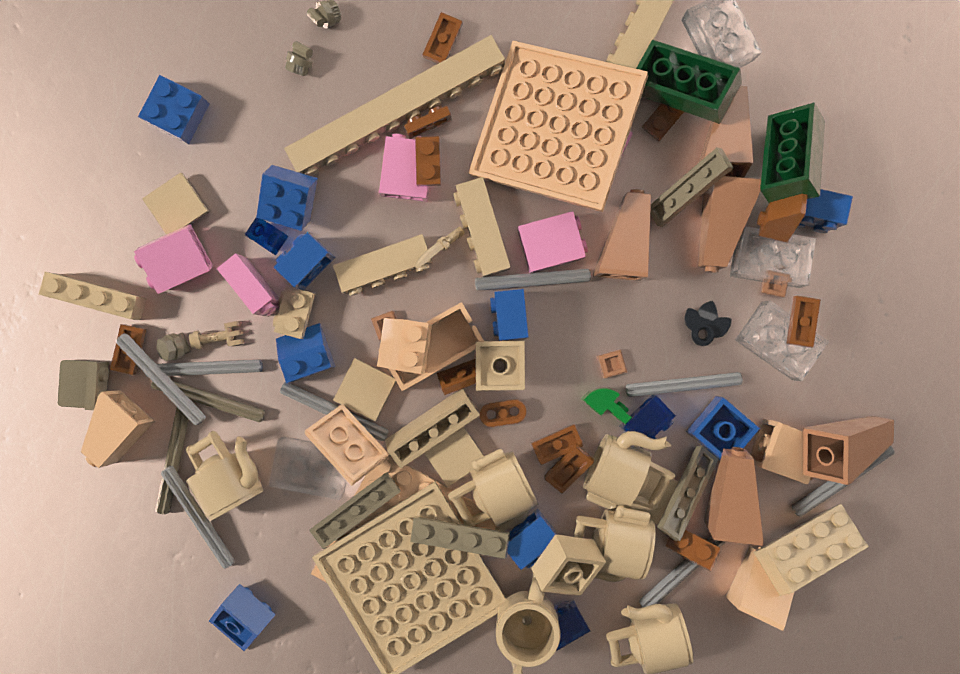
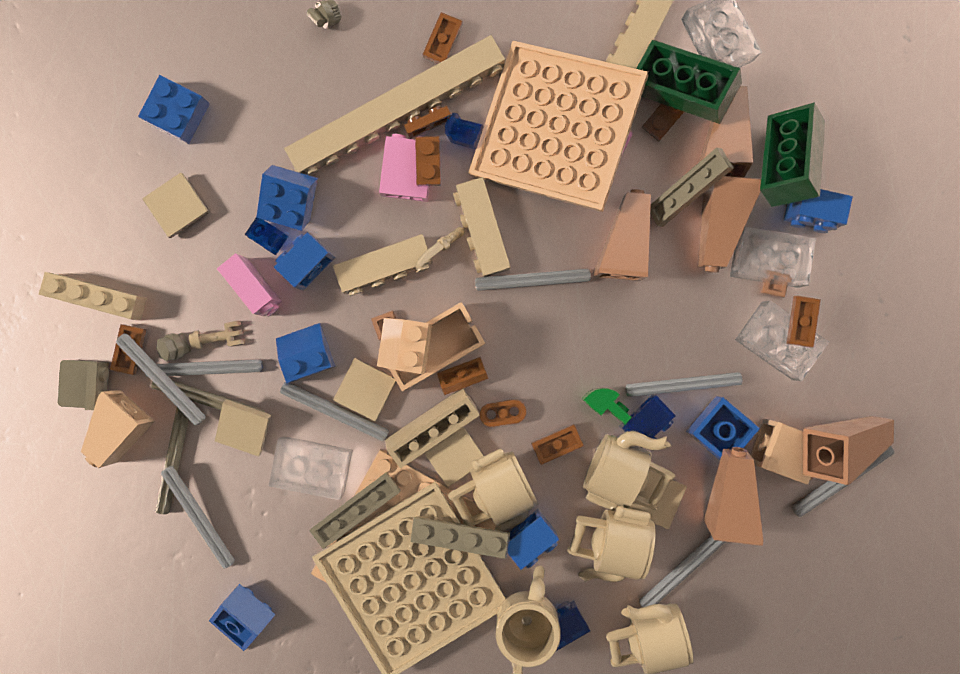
(173, 259): bright pink brick -> none
(224, 478): tan piece -> none
(242, 427): none -> tan tile
(293, 312): tan bracket -> none
(299, 59): dark tan piece -> none
(346, 444): light nougat tile -> none
(463, 131): none -> clear blue bracket
(510, 315): blue brick -> none
(512, 356): tan plant -> none
(552, 242): bright pink brick -> none
(568, 565): tan brick -> none
(569, 468): dark orange plate -> none
(612, 364): nougat tile -> none
(687, 493): dark tan plate -> none
(695, 550): dark orange brick -> none
(707, 320): black plate -> none
(756, 594): light nougat slope -> none
(782, 217): dark orange slope -> none
(810, 550): tan brick -> none

